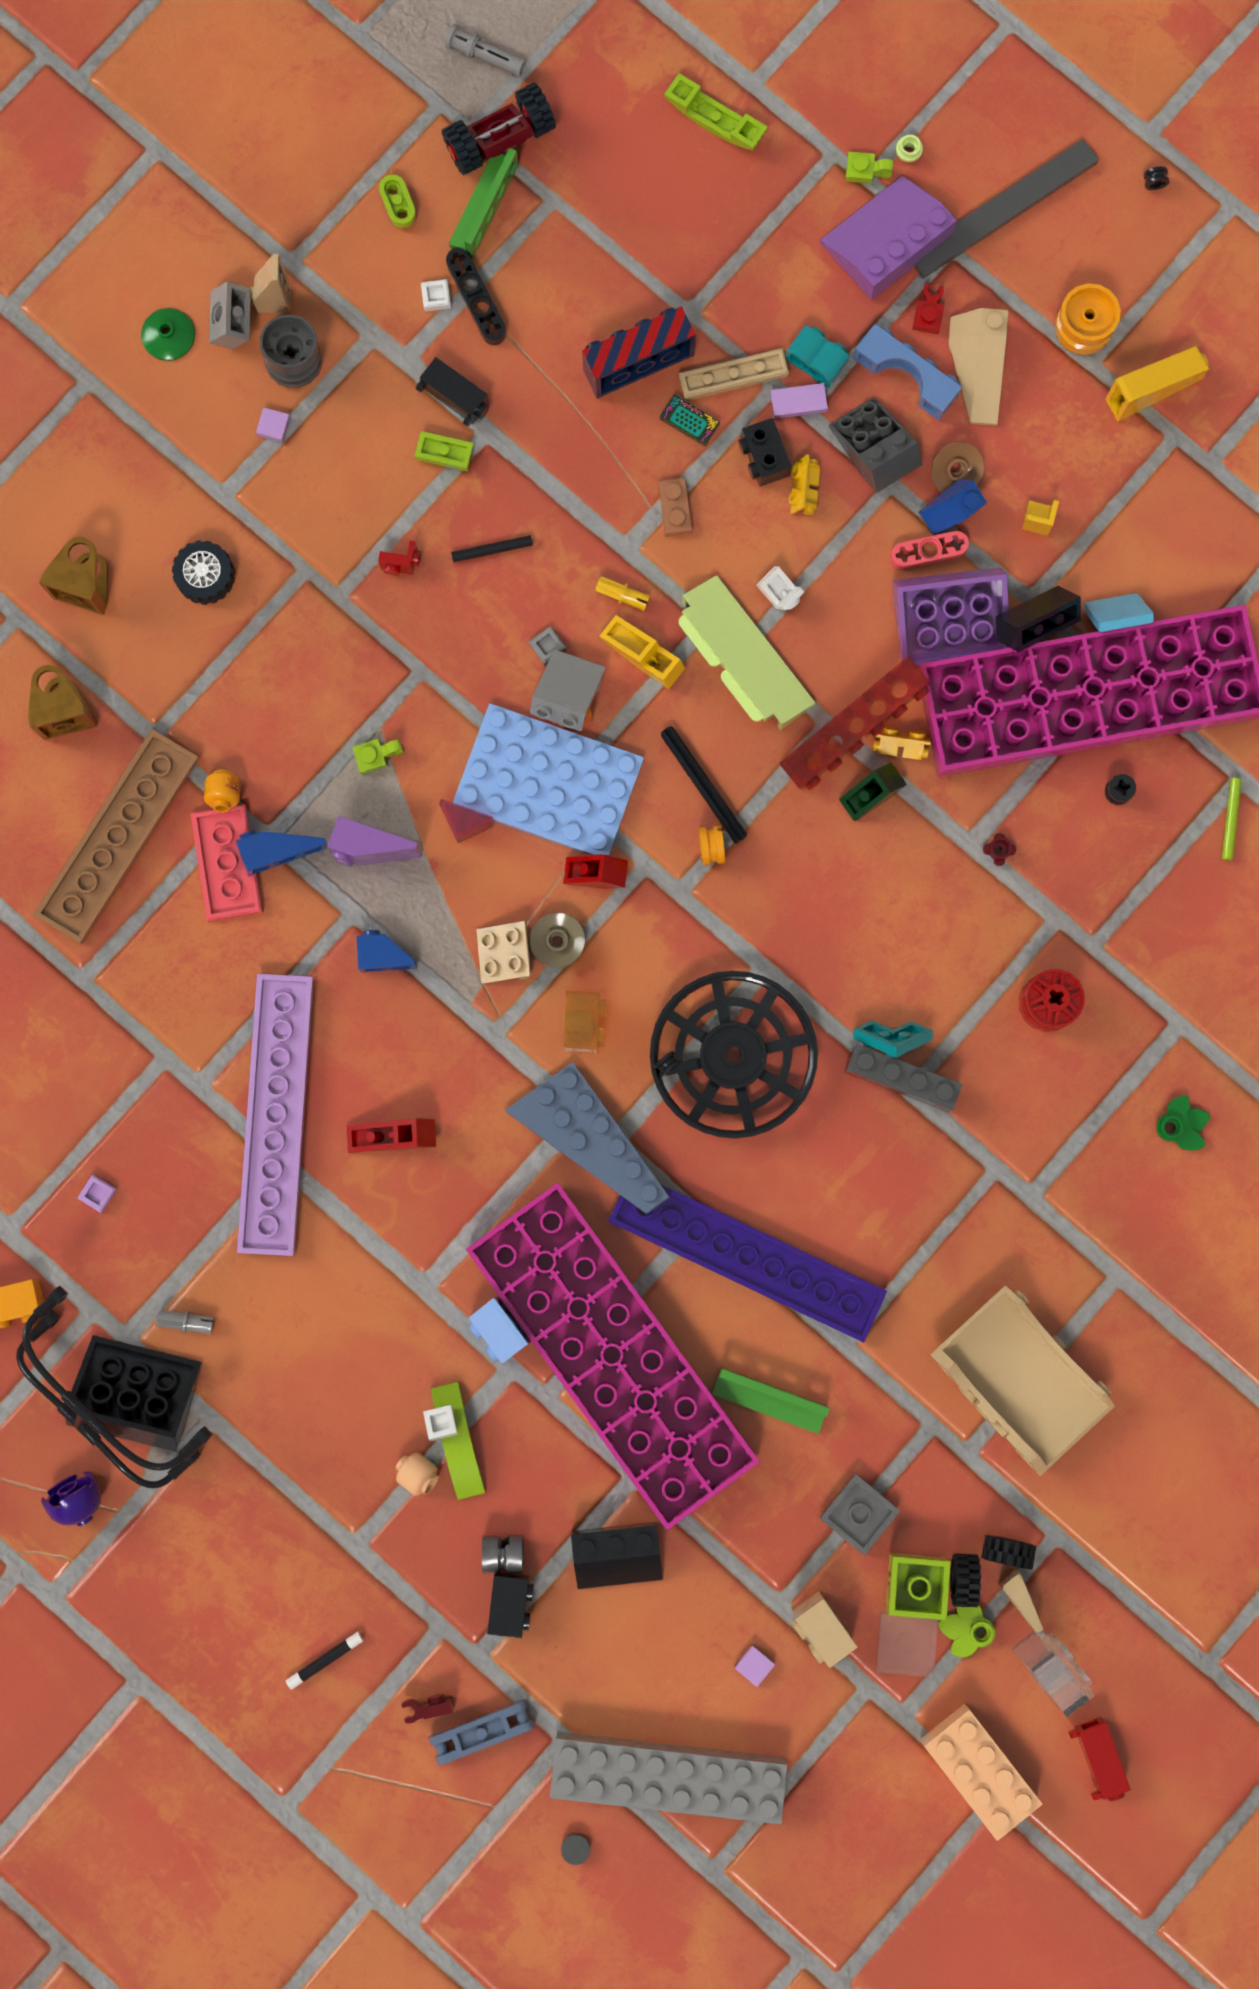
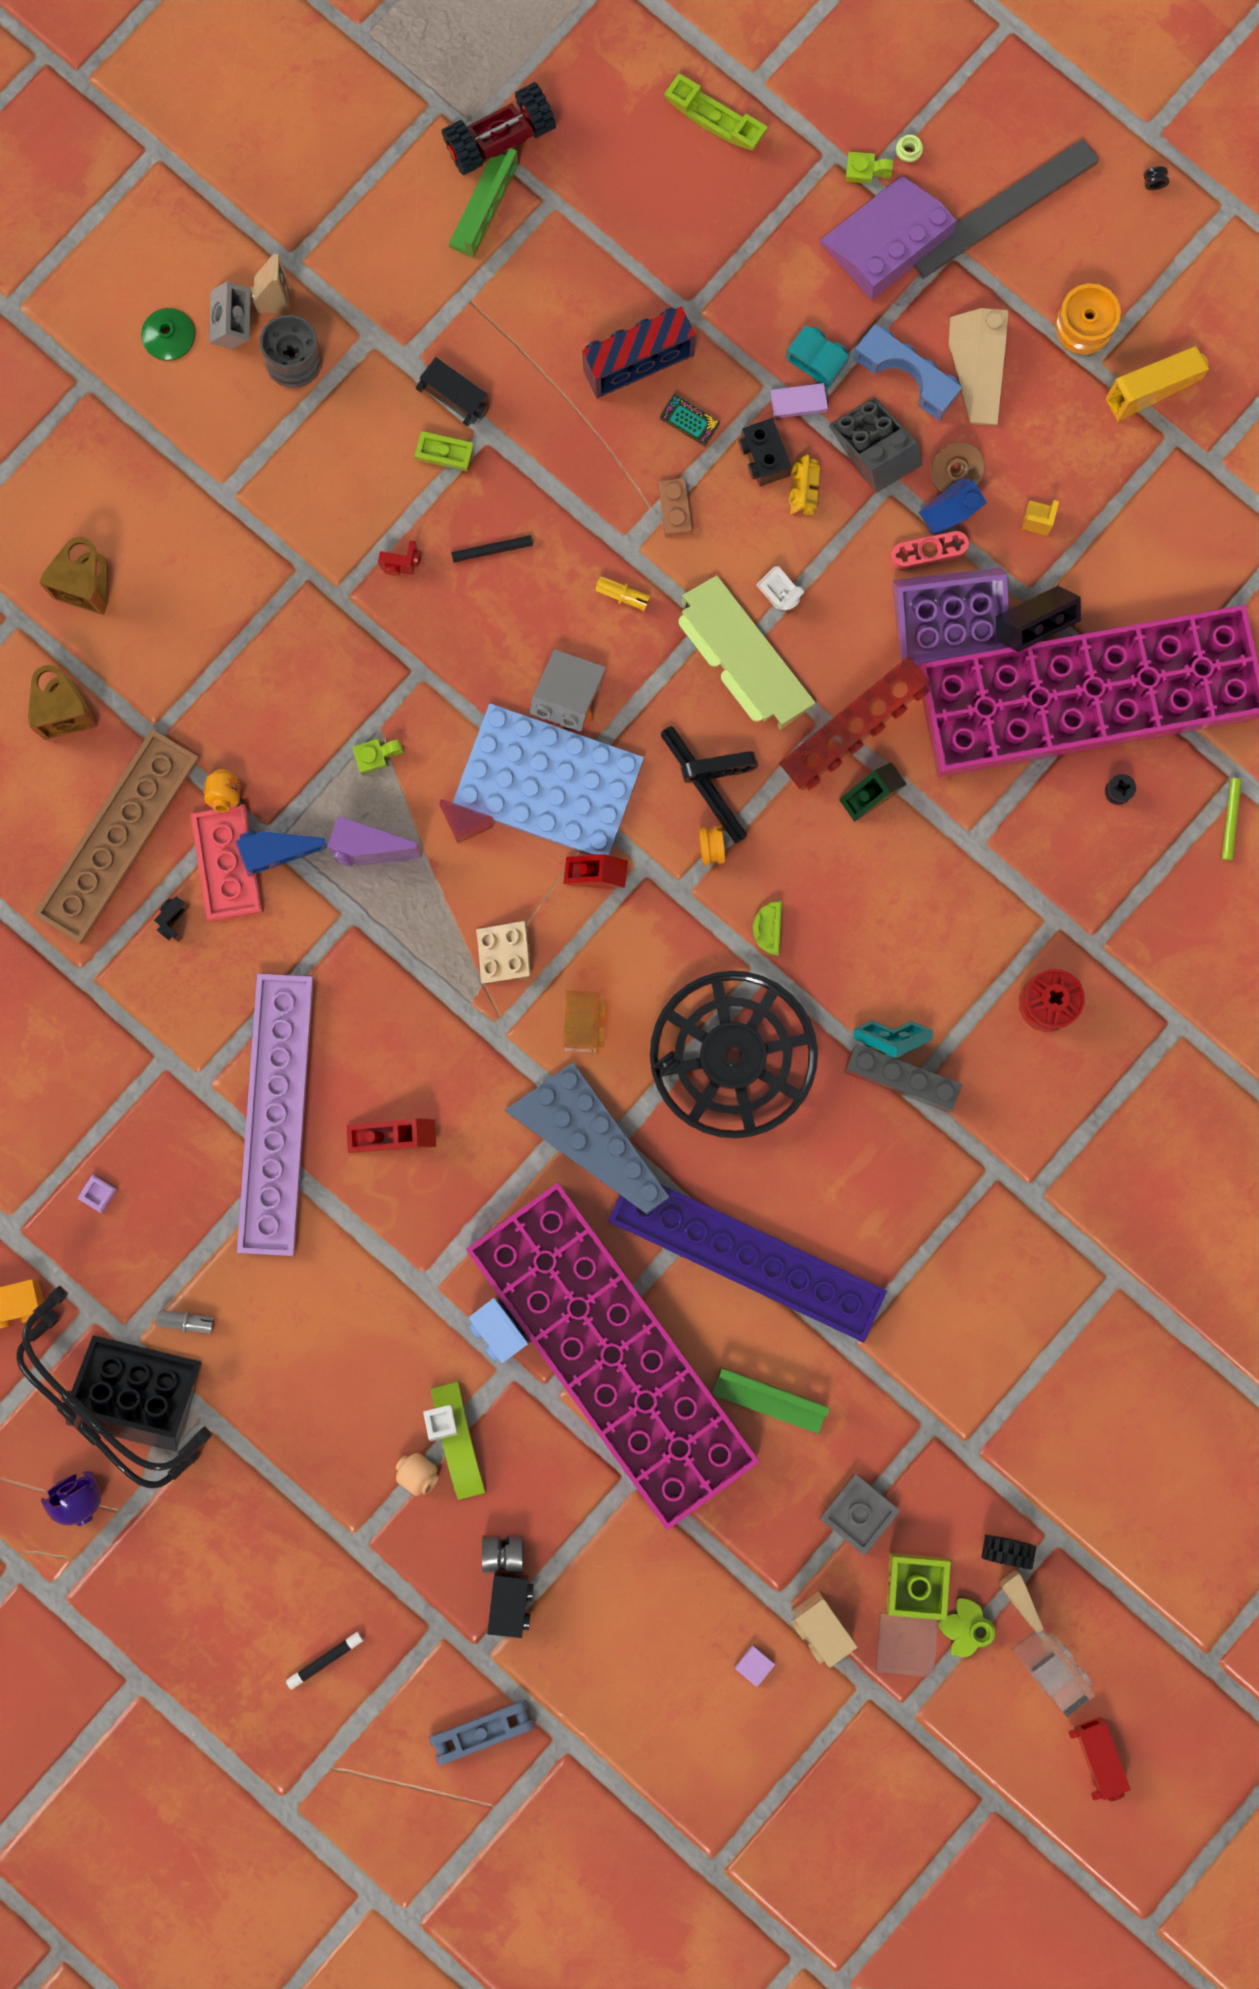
(170, 912): none -> black bracket
(203, 572): black wheel -> none
(273, 424): lavender tile -> none
(380, 953): blue slope -> none
(397, 203): lime plate -> none
(435, 295): white tile -> none
(436, 1706): dark red plate -> none
(474, 47): light grey pin -> none
(476, 296): black beam -> none
(545, 644): light grey tile -> none
(554, 926): dark tan dish -> none
(575, 1848): dark grey tile -> none
(616, 1555): black slope -> none
(642, 652): yellow slope -> none
(668, 1778): light grey brick -> none
(719, 767): none -> black beam
(733, 374): tan tile -> none
(767, 928): none -> lime plate
(912, 743): yellow hinge -> none
(928, 312): red plate -> none
(965, 1580): black tyre -> none
(981, 1772): light nougat brick -> none
(1007, 849): dark red plate -> none
(1023, 1380): tan panel -> none
(1118, 612): medium azure tile -> none
(1186, 1124): green plate -> none

